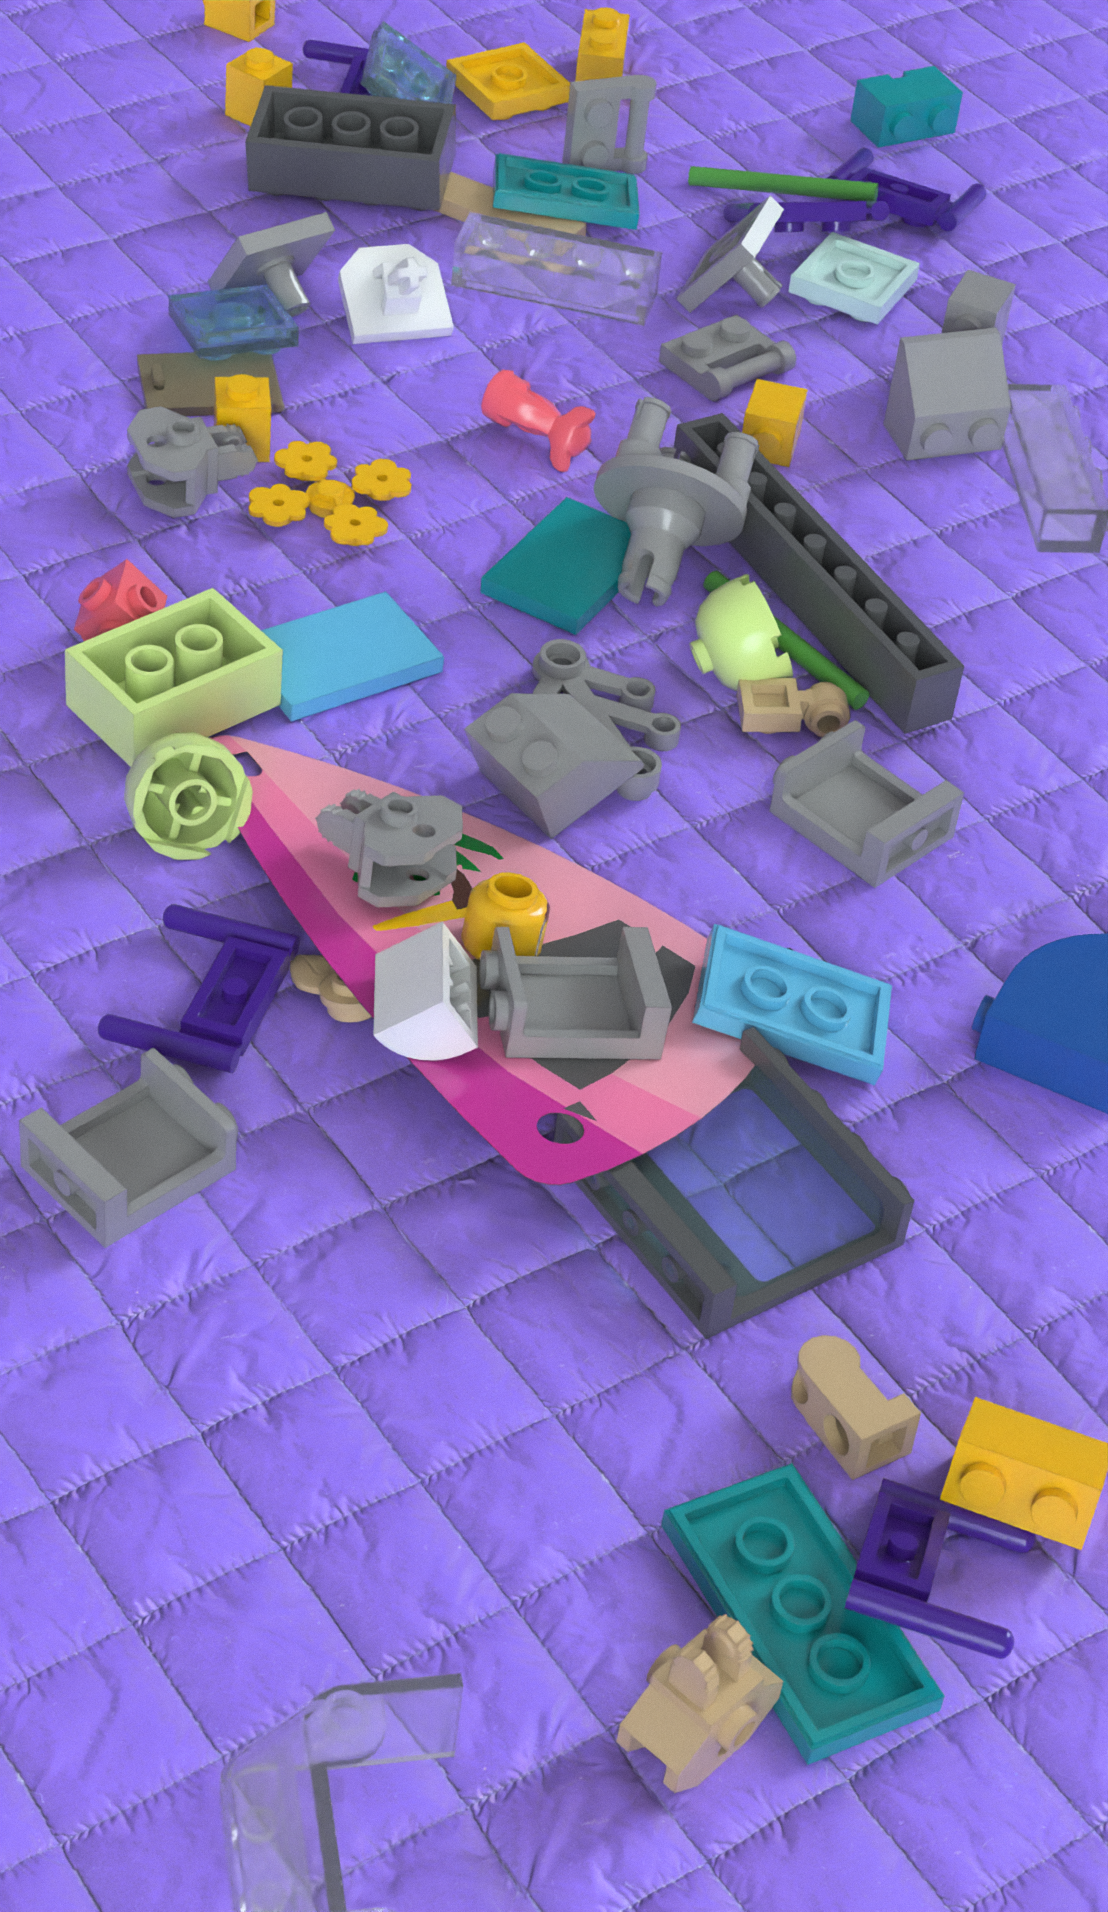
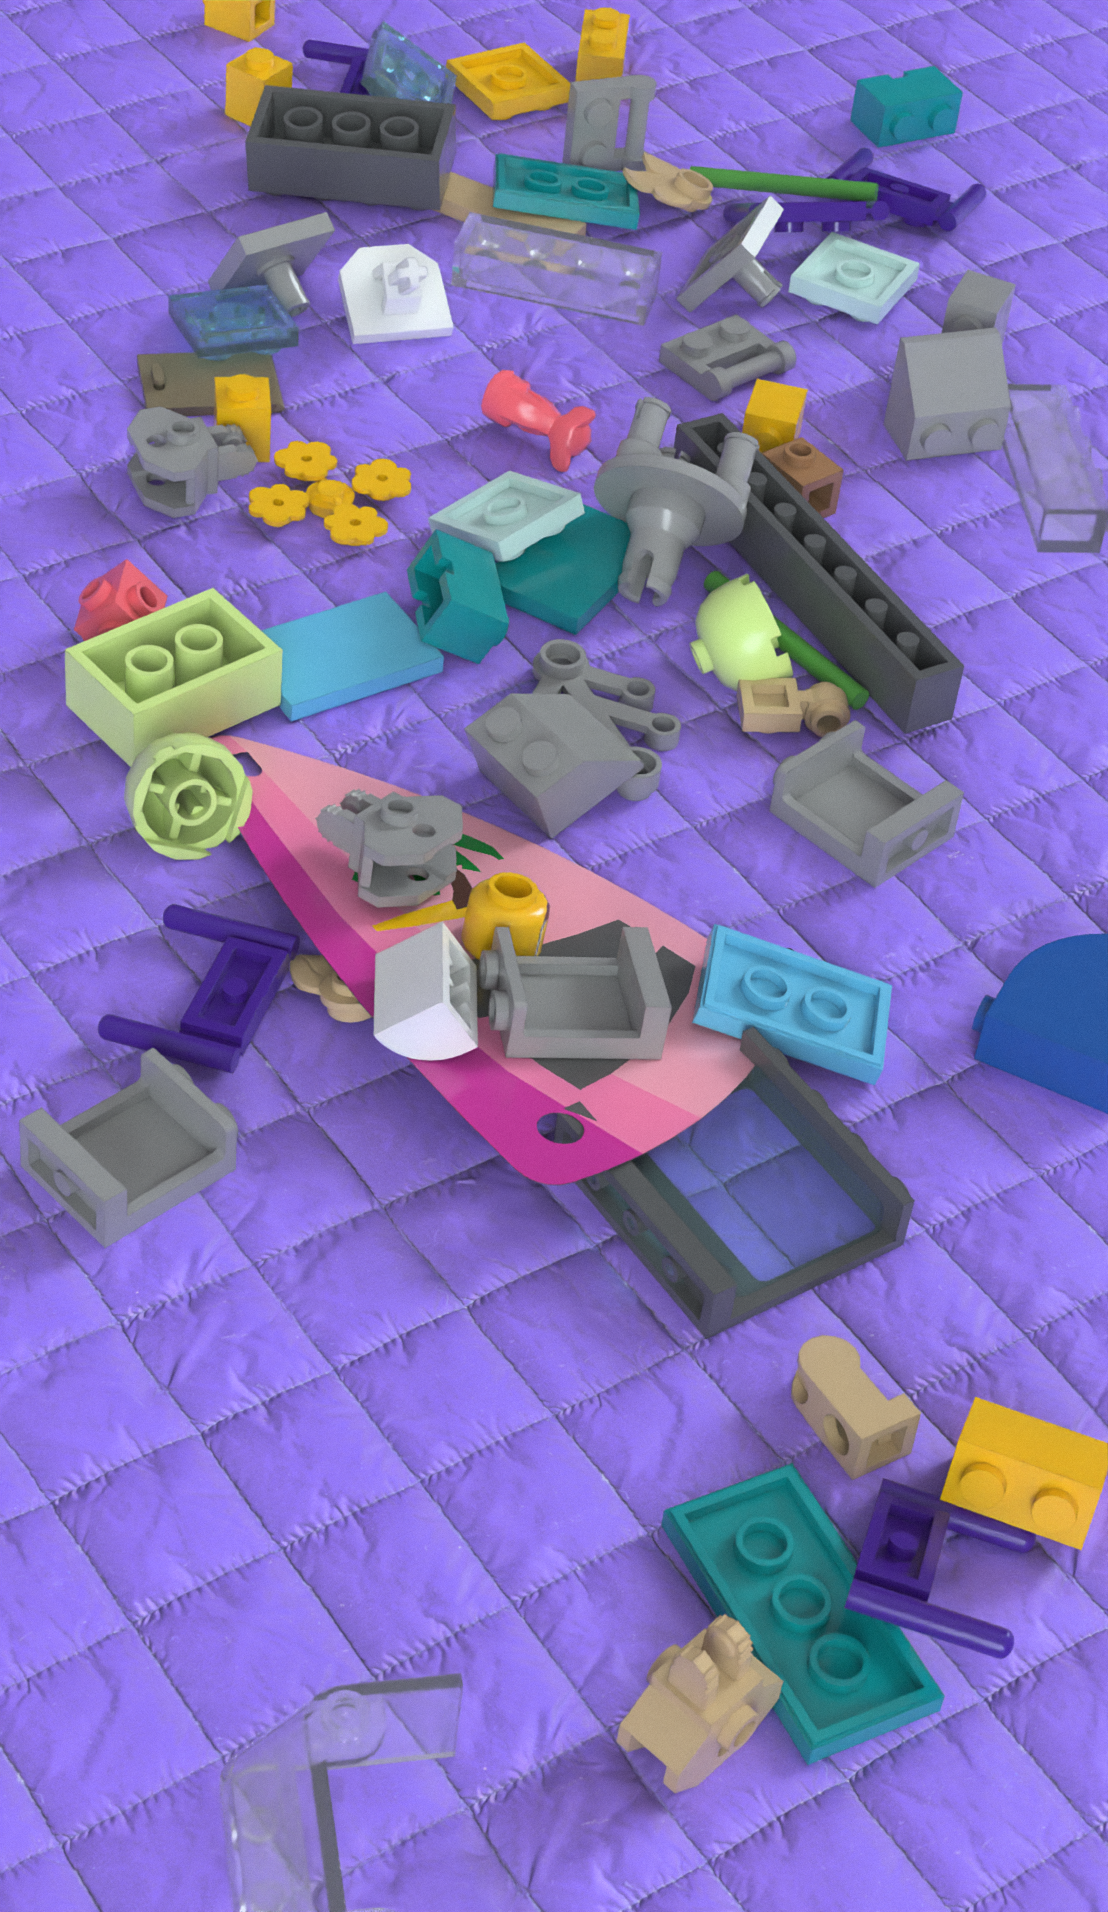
(459, 597): none -> teal brick
(509, 514): none -> light aqua plate
(671, 185): none -> tan plate
(809, 473): none -> medium nougat brick

